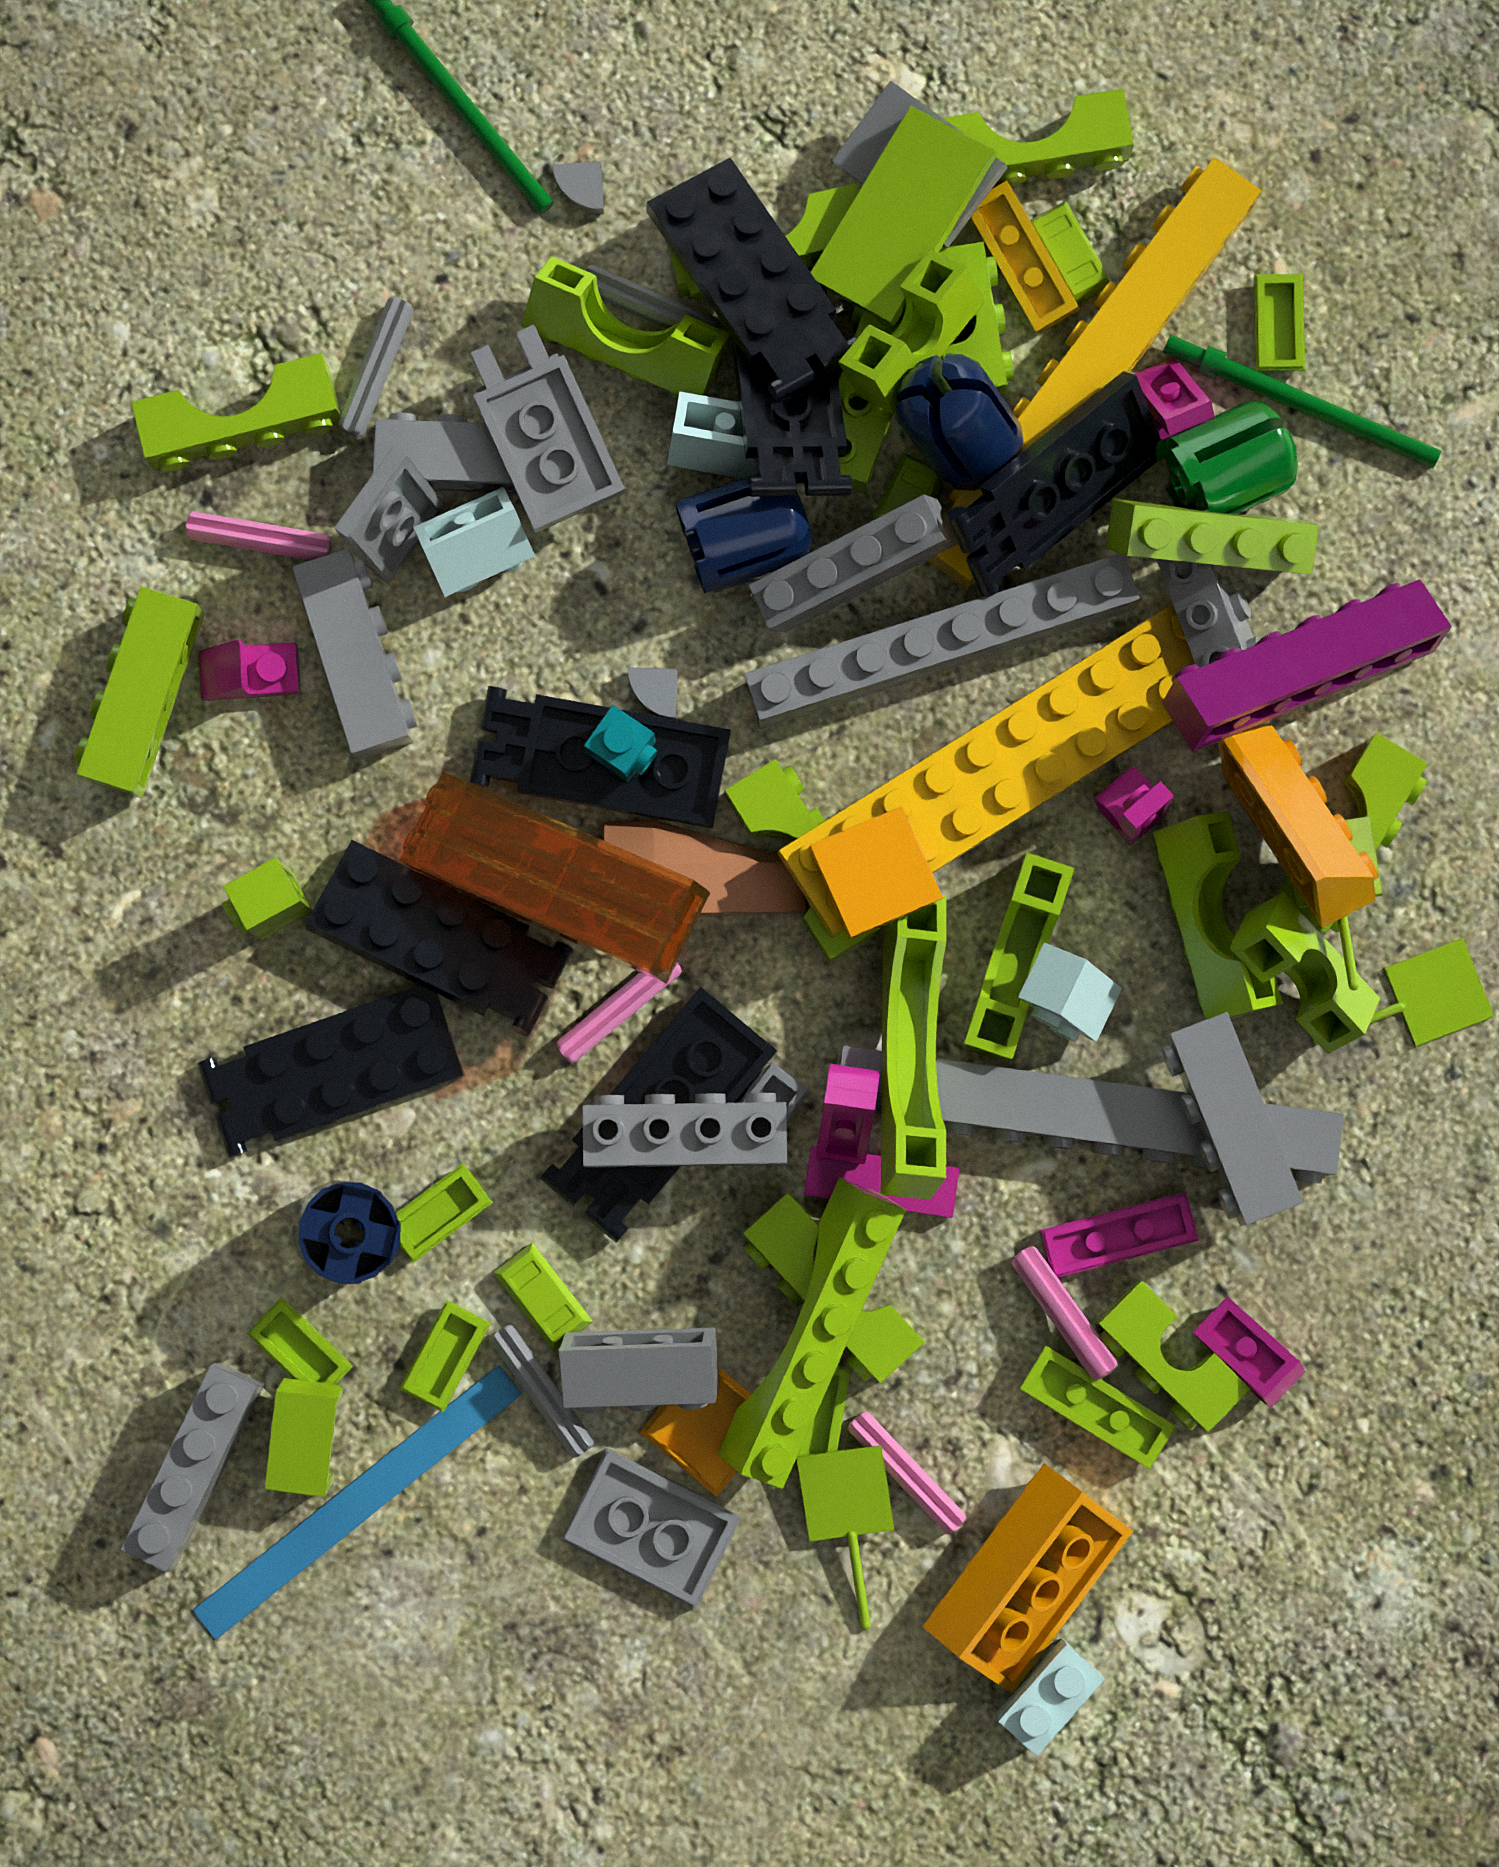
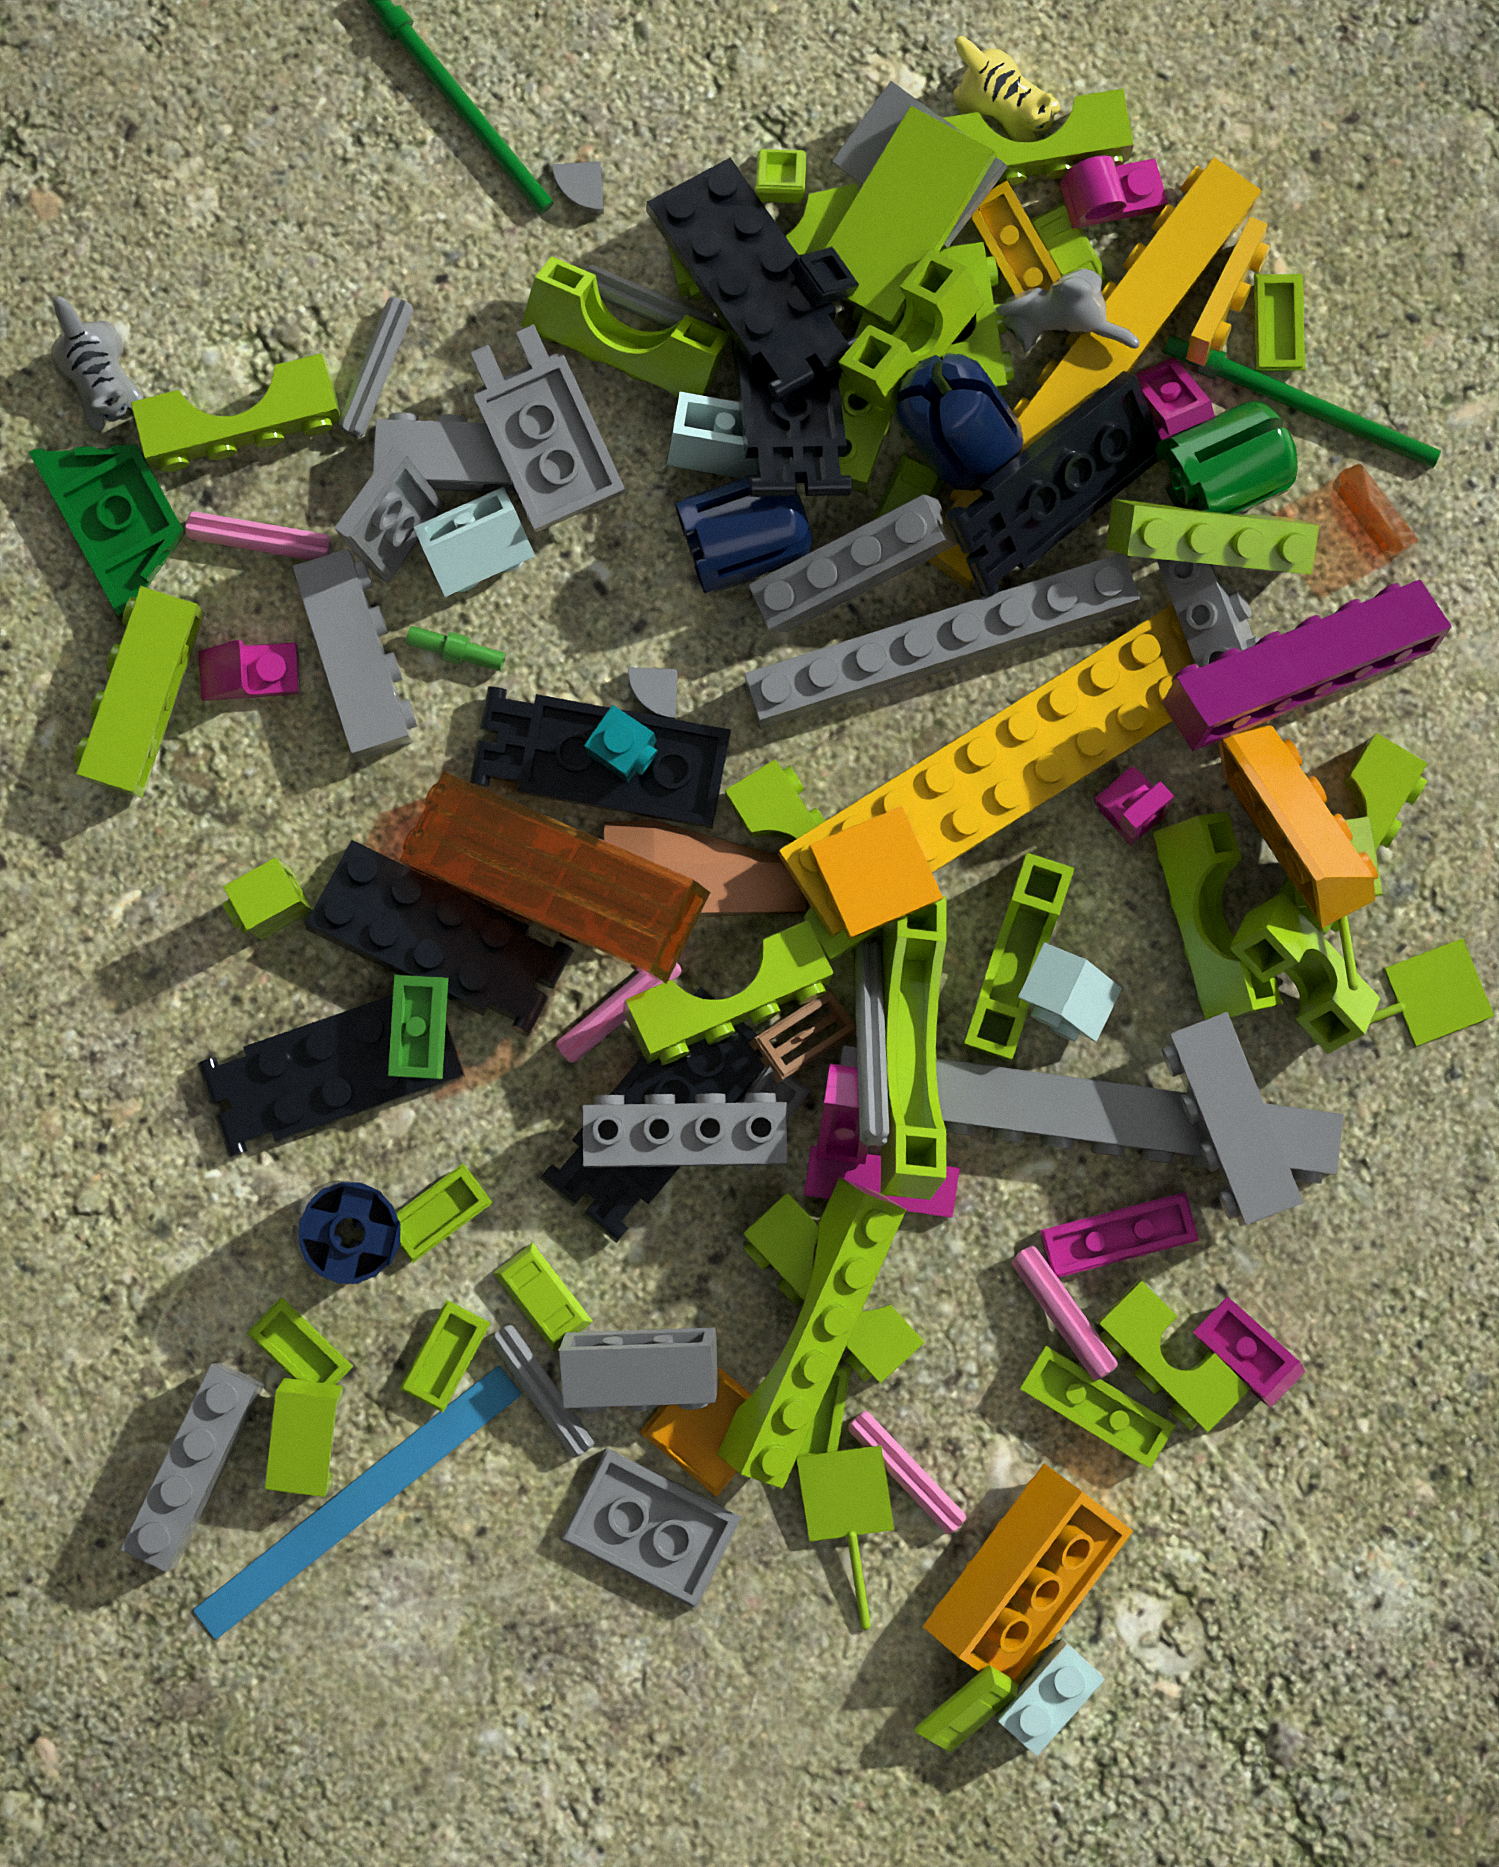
(90, 358): none -> light grey animal
(113, 514): none -> green wing
(418, 1026): none -> bright green plate
(455, 648): none -> bright green bar
(671, 1019): none -> lime arch
(773, 1056): none -> medium nougat tile
(780, 175): none -> lime tile
(824, 276): none -> black tile
(871, 1045): none -> light grey axle
(968, 1708): none -> lime tile
(999, 90): none -> light yellow animal
(1069, 306): none -> light grey animal
(1102, 192): none -> dark pink plate
(1229, 292): none -> yellow plate
(1374, 512): none -> clear orange slope

